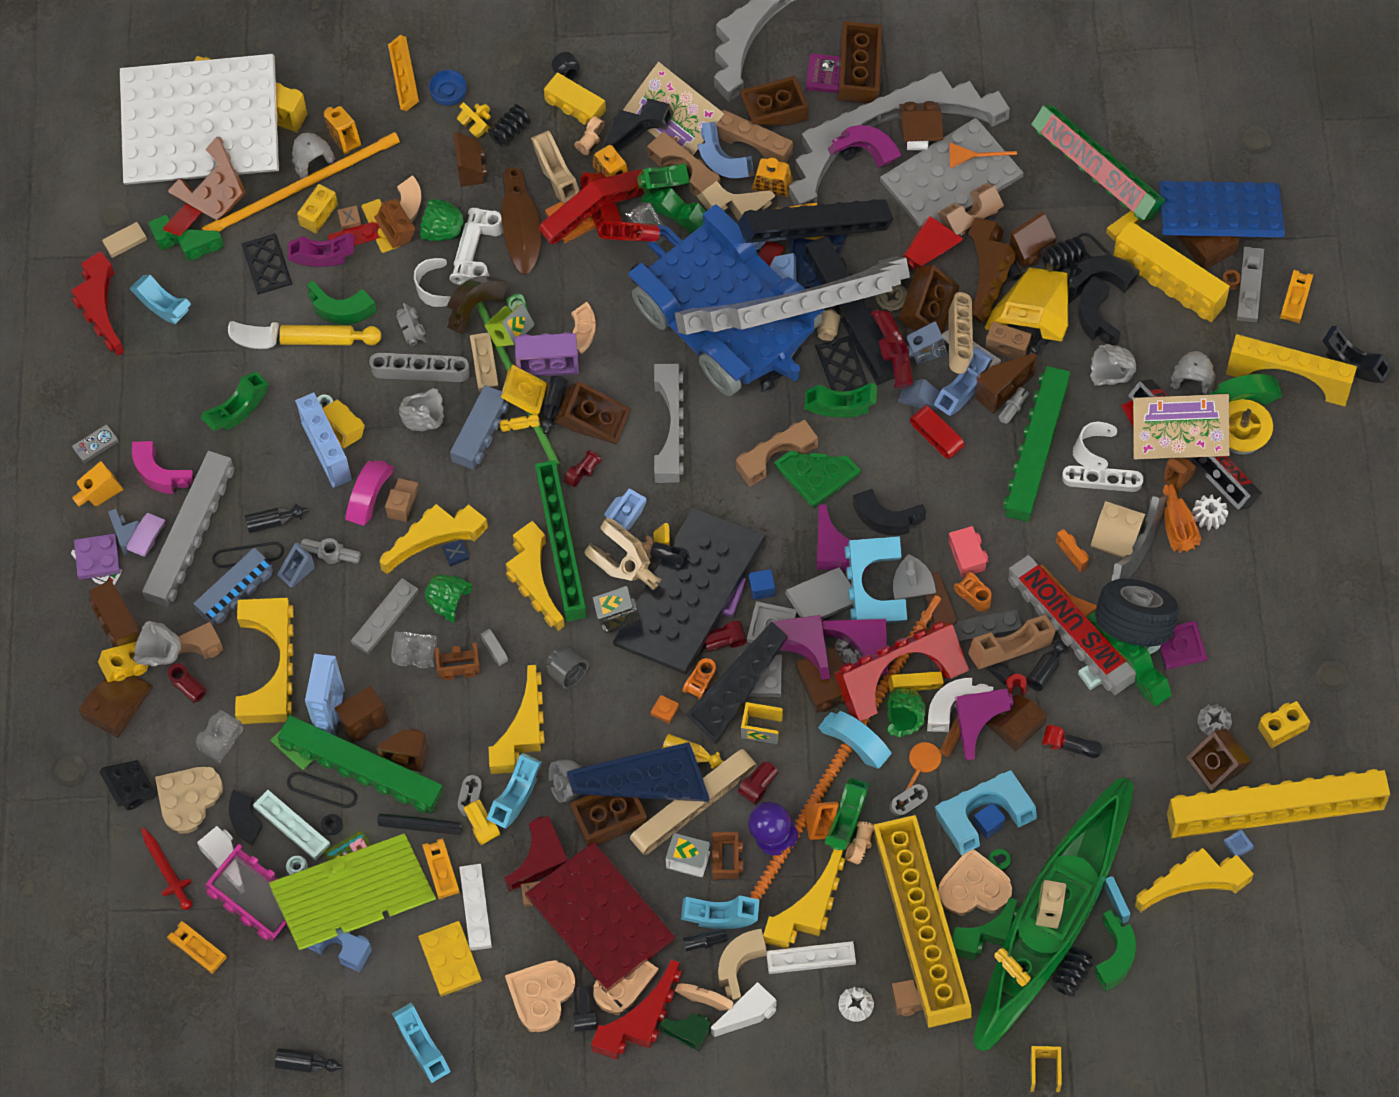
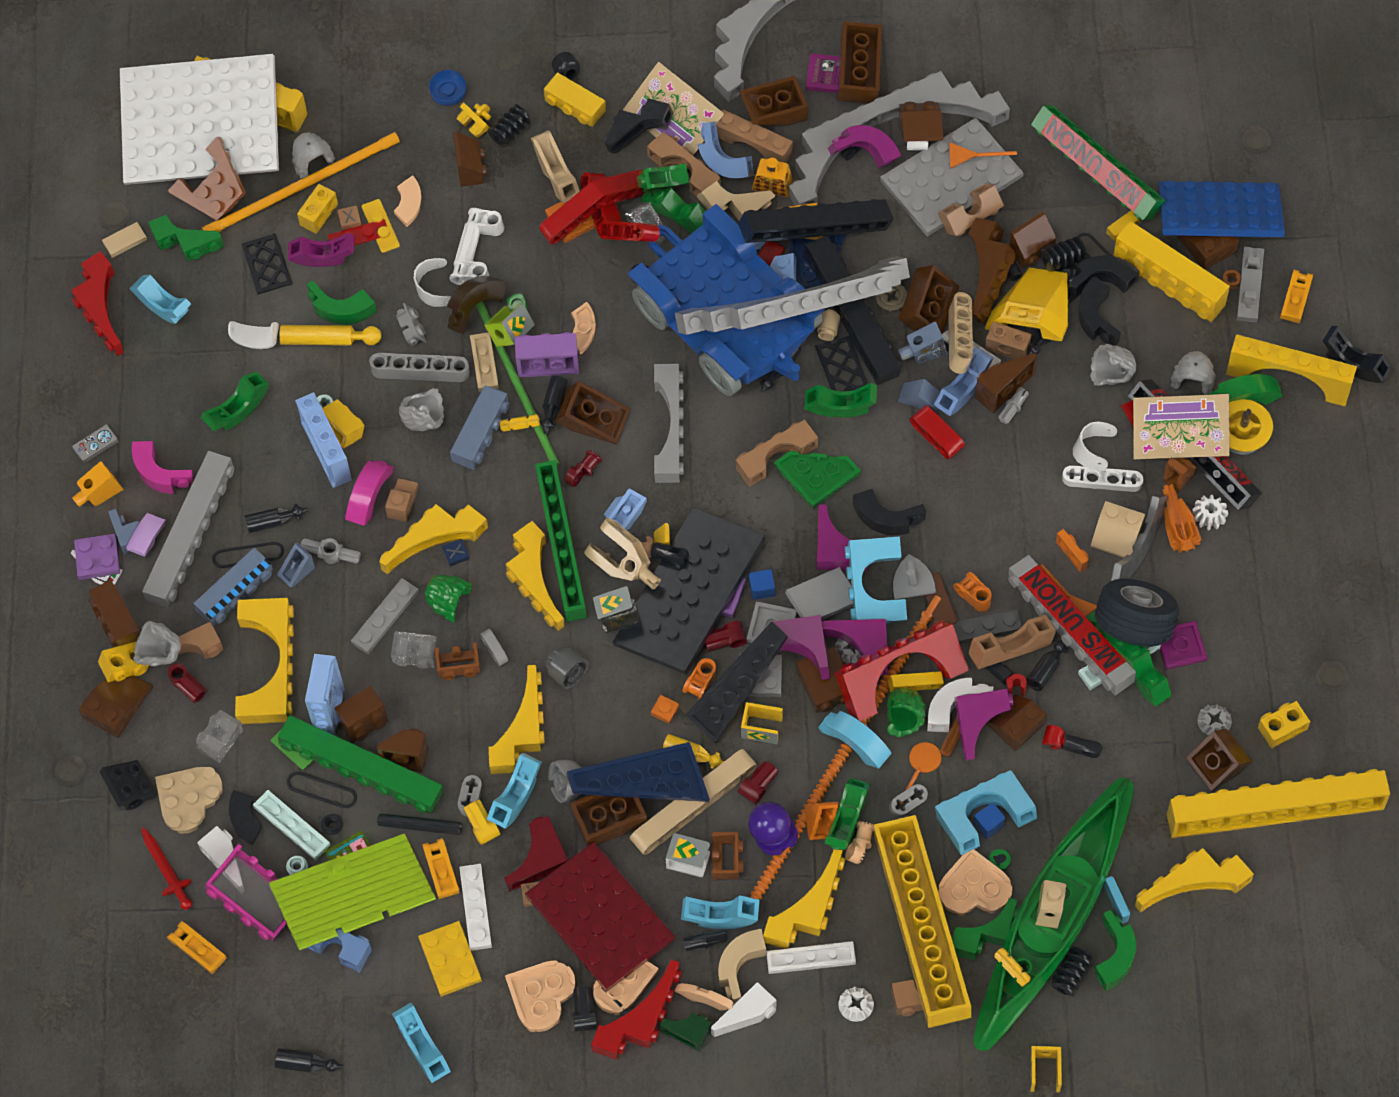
(182, 220): red piece -> none
(338, 120): light orange torso -> none
(398, 223): dark orange window -> none
(403, 73): light orange plate -> none
(441, 221): green hair -> none
(520, 222): reddish brown plant -> none
(524, 390): yellow plate -> none
(591, 135): light nougat connector -> none
(609, 162): light orange torso -> none
(894, 348): dark red plate -> none
(929, 242): red slope -> none
(967, 551): coral brick -> none
(1037, 444): green brick -> none
(1238, 843): medium blue tile -> none

